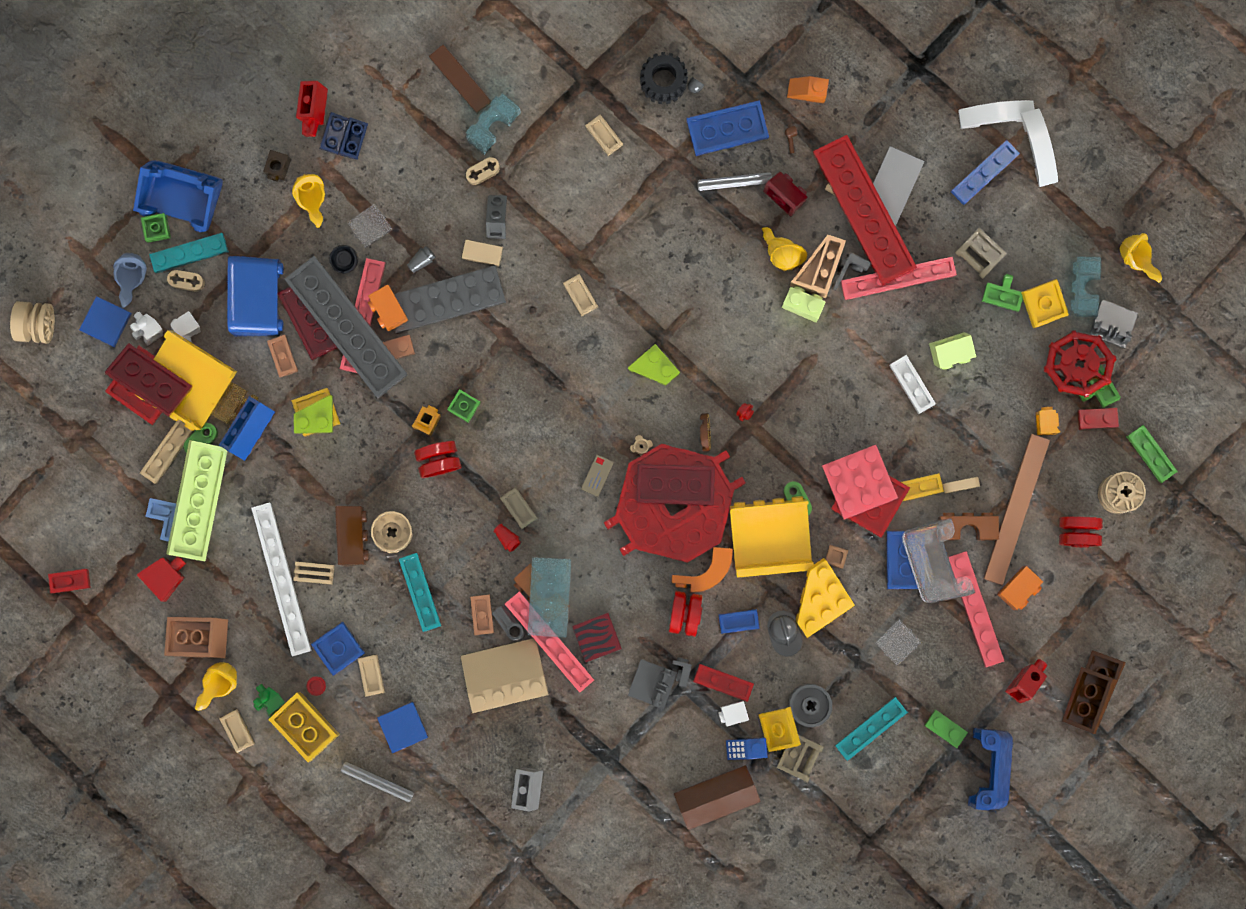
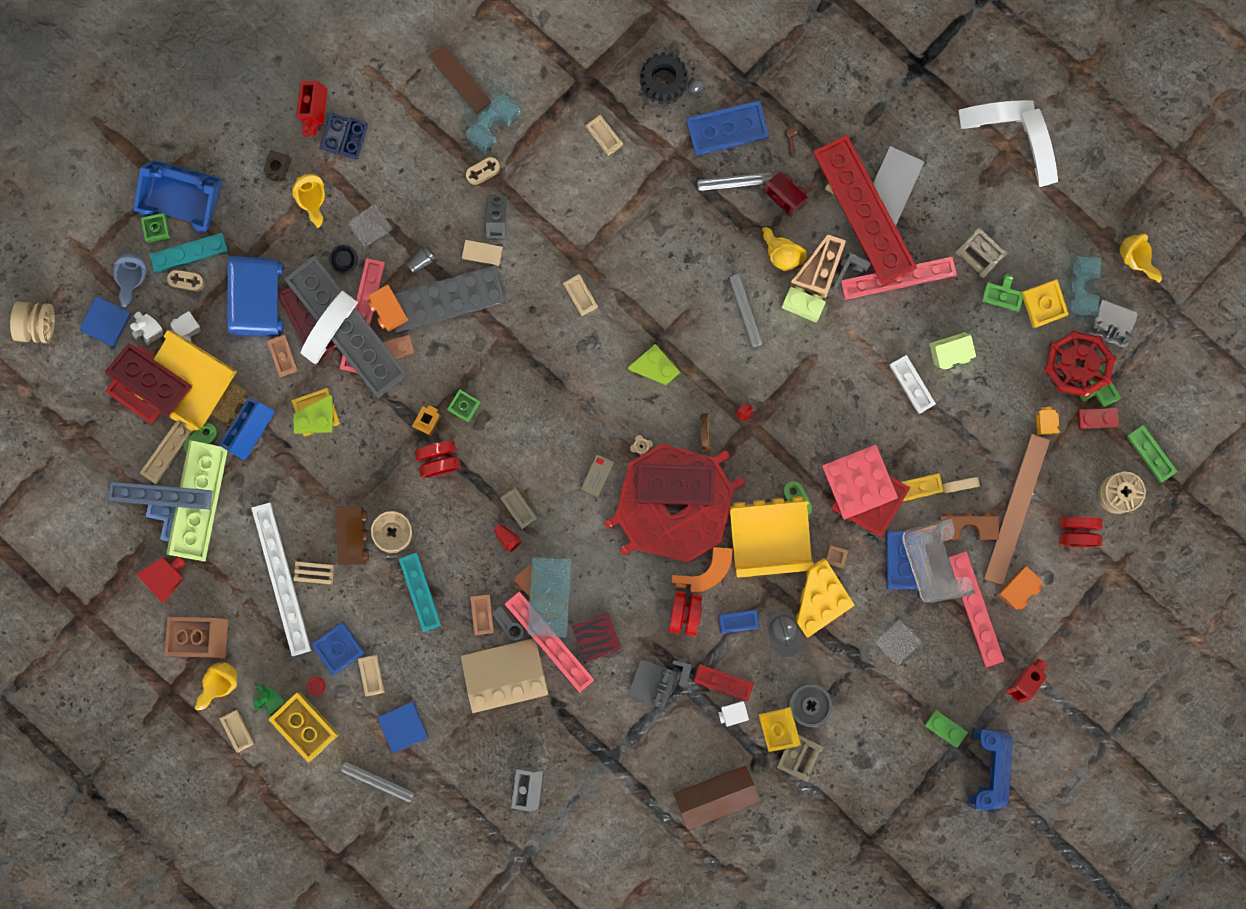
(69, 581): red plate -> none
(160, 495): none -> sand blue tile
(327, 326): none -> white slope
(745, 310): none -> light grey axle
(746, 748): blue slope -> none
(808, 89): orange slope -> none
(871, 728): teal plate -> none
(985, 172): plate -> none
(1093, 692): reddish brown slope -> none

